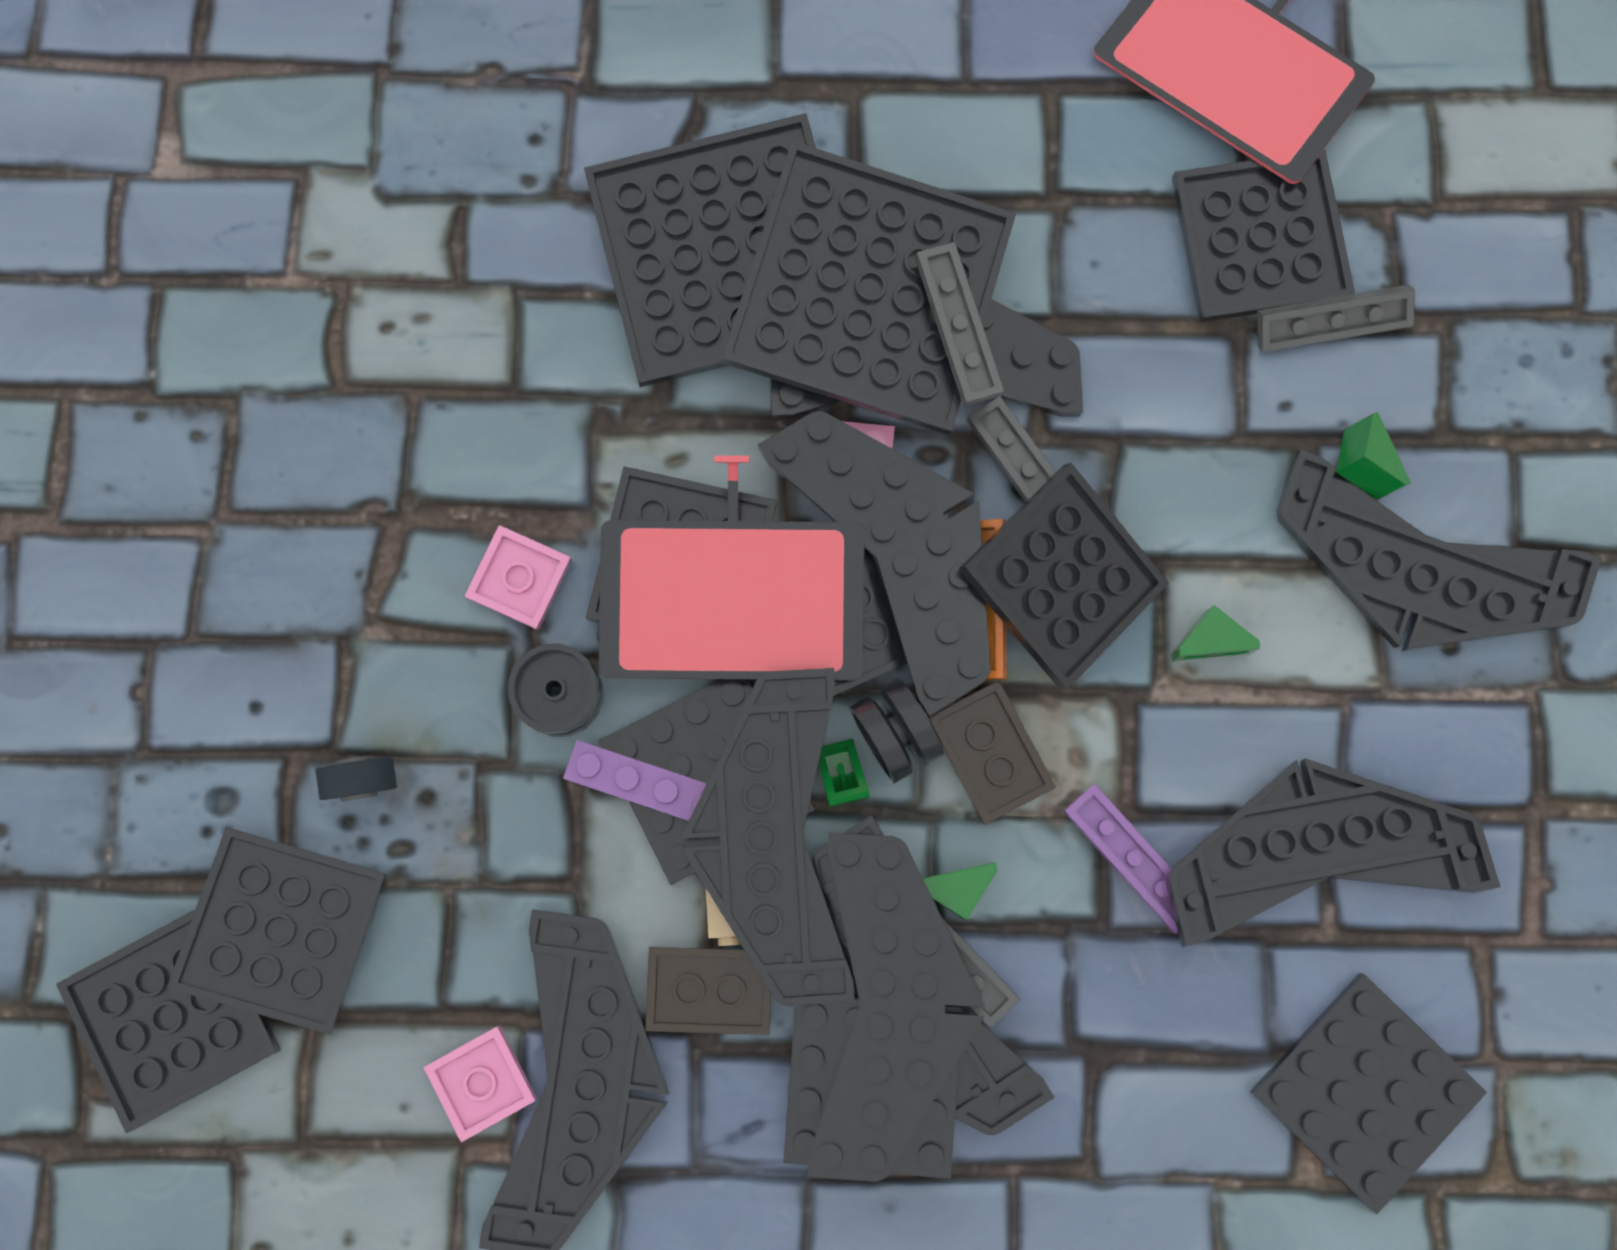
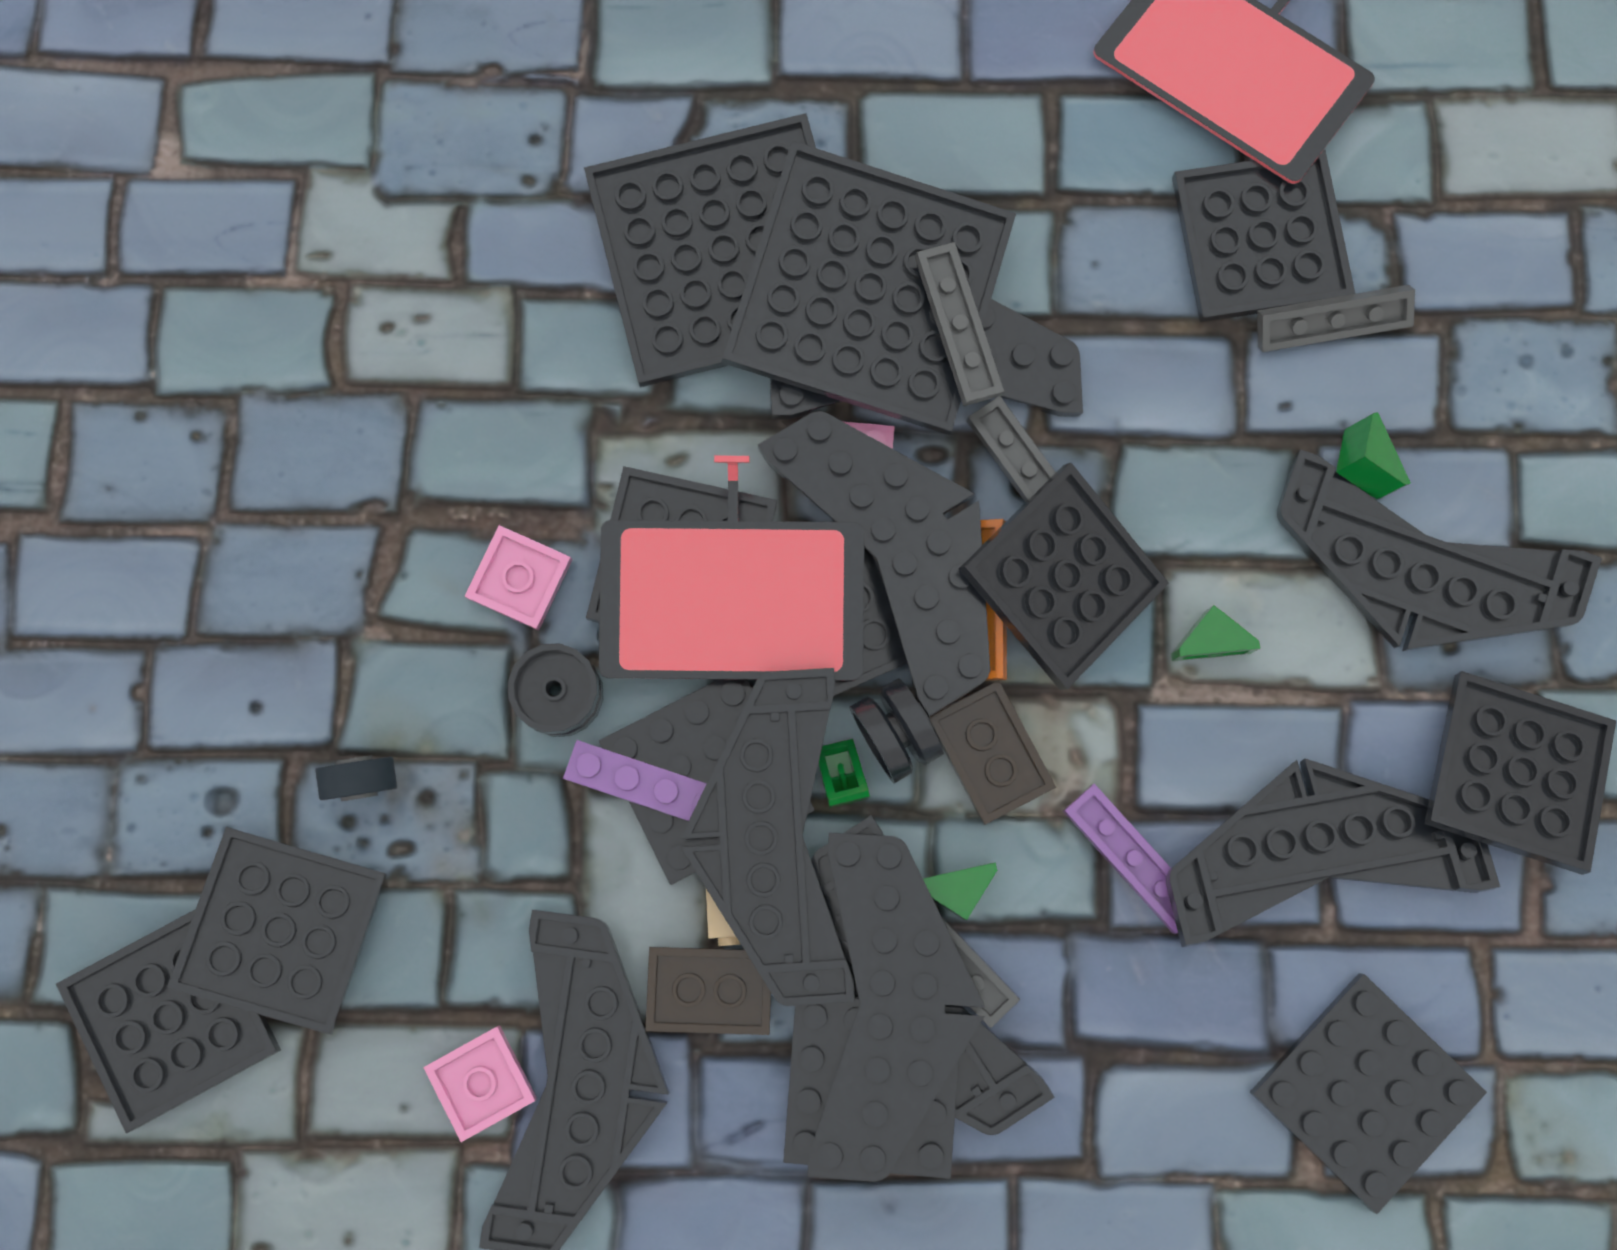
(1521, 773): none -> black plate

